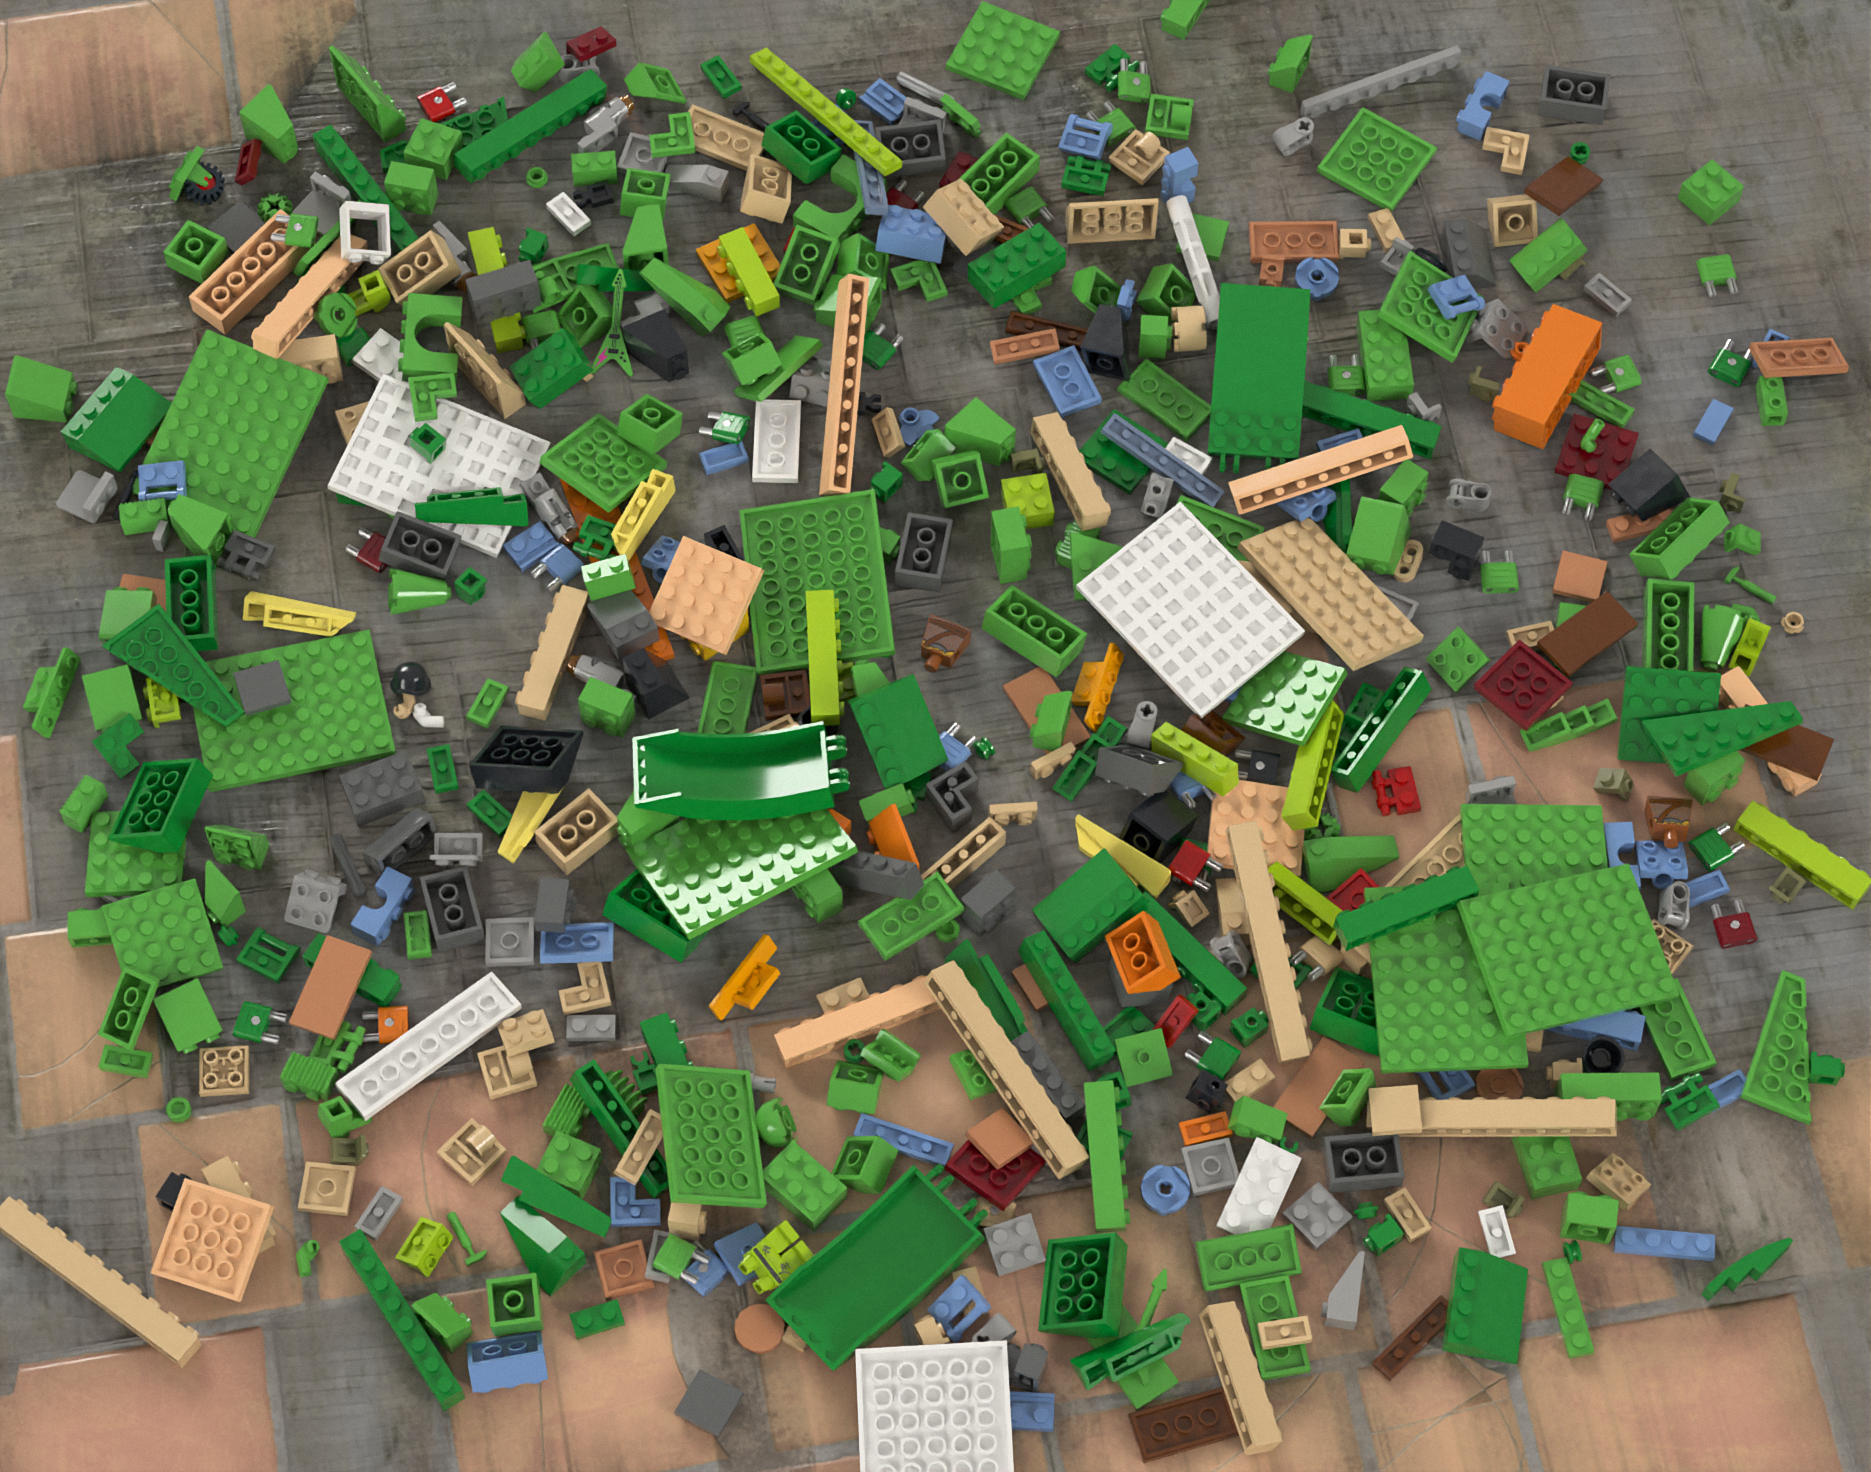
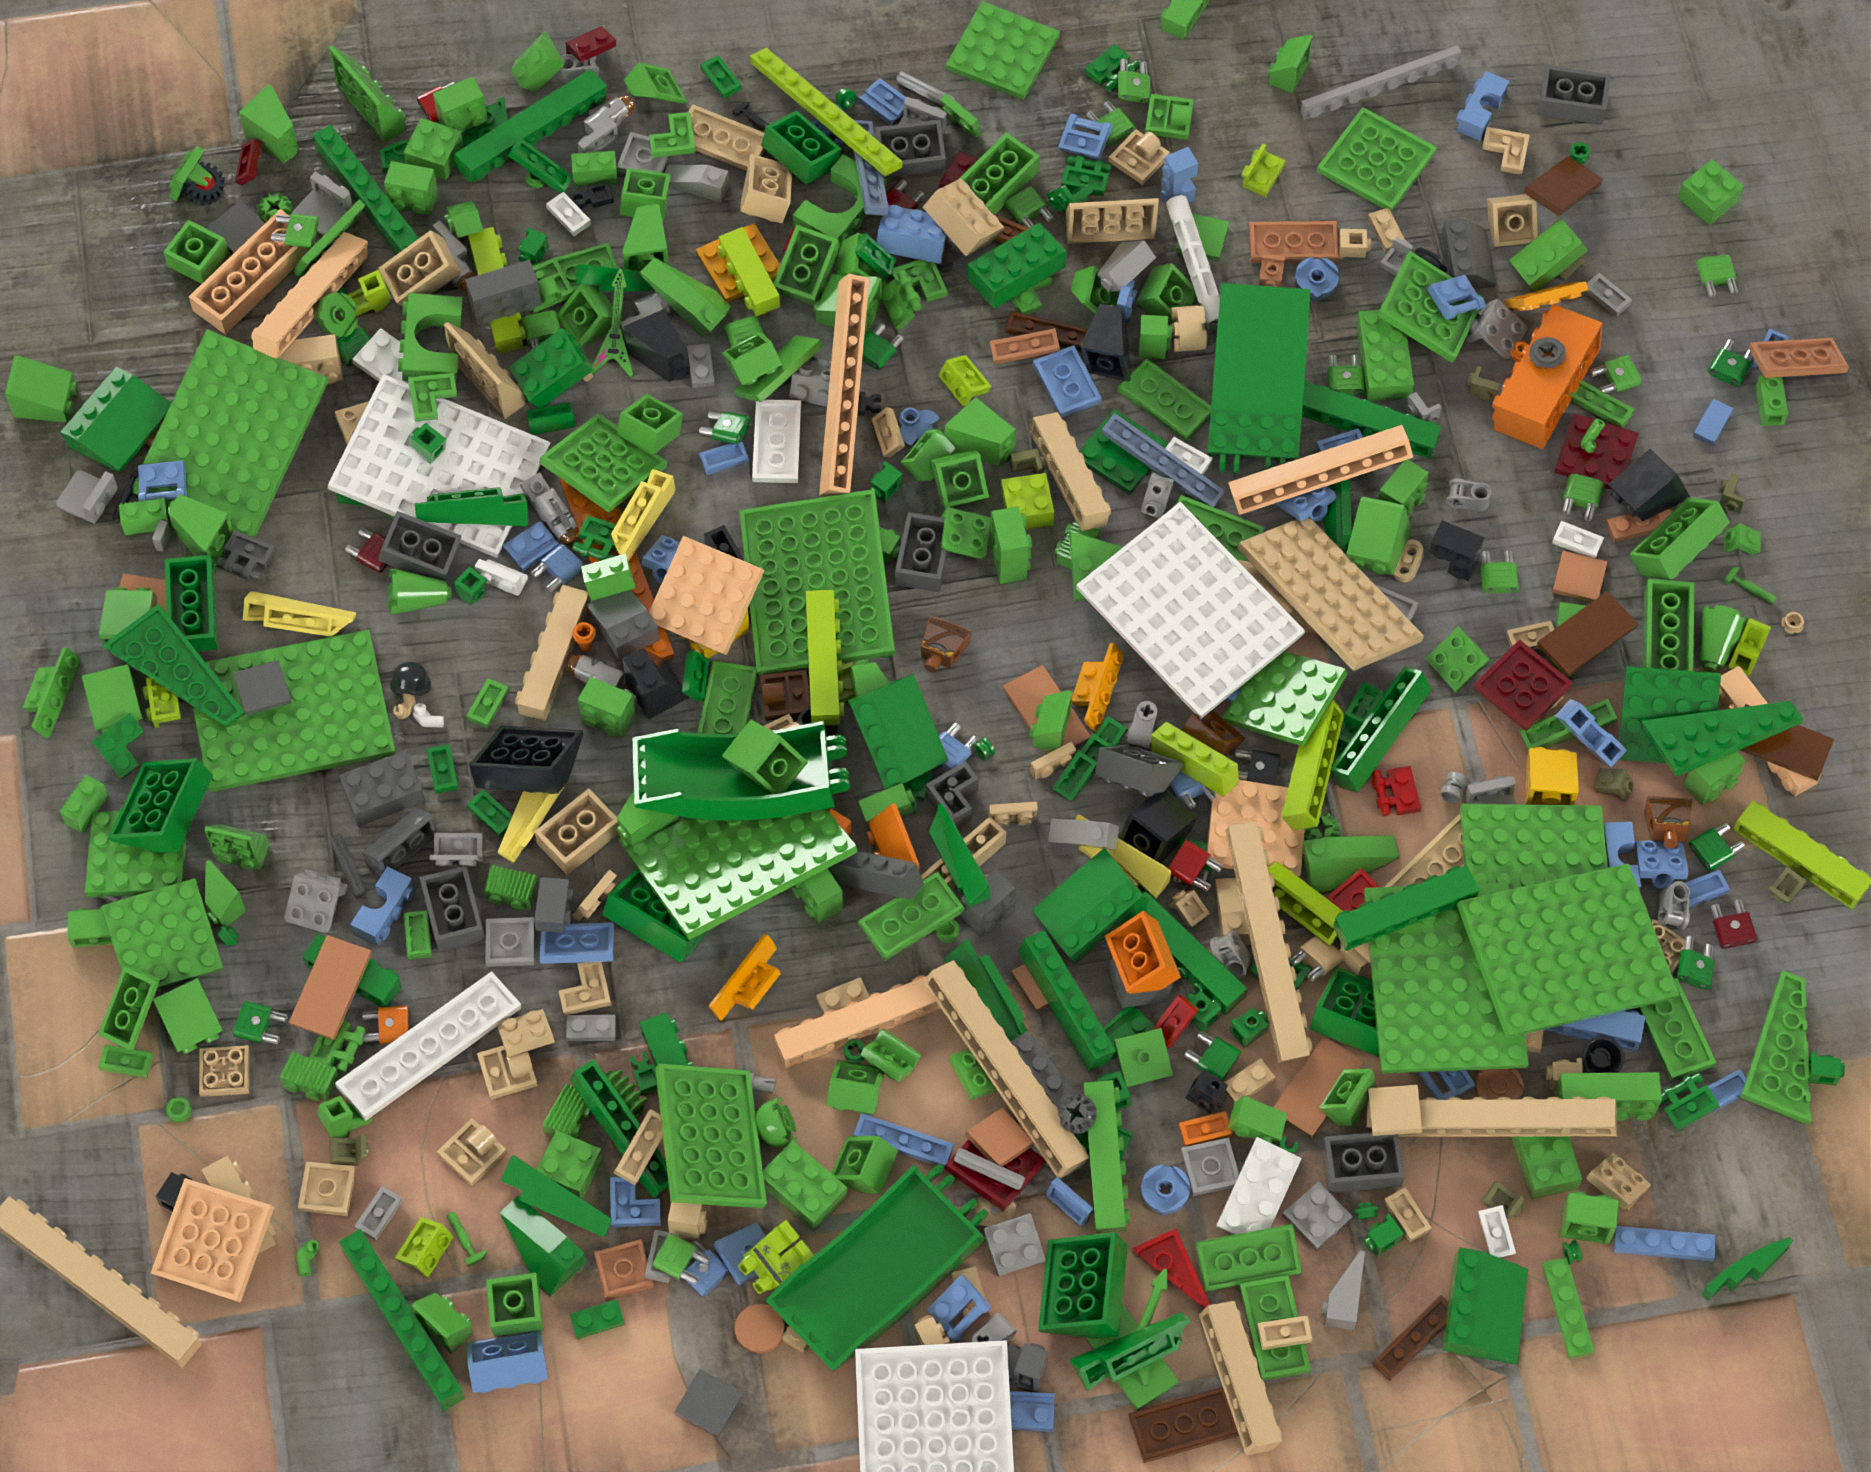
(265, 961): green plate -> none
(370, 212): white window -> none
(461, 105): none -> bright green brick
(463, 219): none -> bright green brick
(501, 576): none -> white bracket
(511, 887): none -> bright green brick
(540, 165): none -> green plate
(550, 418): none -> green slope
(584, 636): none -> orange cone
(600, 892): none -> tan plate
(695, 675): none -> green plate
(700, 366): none -> light grey plate
(764, 758): none -> bright green slope
(875, 255): none -> green plate
(897, 303): none -> bright green plate
(958, 859): none -> green wedge
(963, 379): none -> lime bracket
(965, 533): none -> bright green bracket
(989, 1169): none -> light grey axle
(1034, 631): bright green brick -> none
(1061, 197): none -> green bracket
(1069, 1202): none -> medium blue tile
(1083, 833): none -> light grey slope
(1087, 1108): none -> dark grey gear
(1125, 264): none -> light grey slope
(1169, 1253): none -> red wing
(1262, 171): none -> lime bracket
(1293, 137): light grey piece -> none
(1454, 787): none -> light grey wheel
(1545, 345): none -> dark grey gear
(1546, 296): none -> light orange plate
(1551, 777): none -> yellow slope
(1577, 540): none -> white plate
(1589, 733): none -> medium blue arch
(1695, 967): none -> green piece
(1746, 611): bright green arm -> none

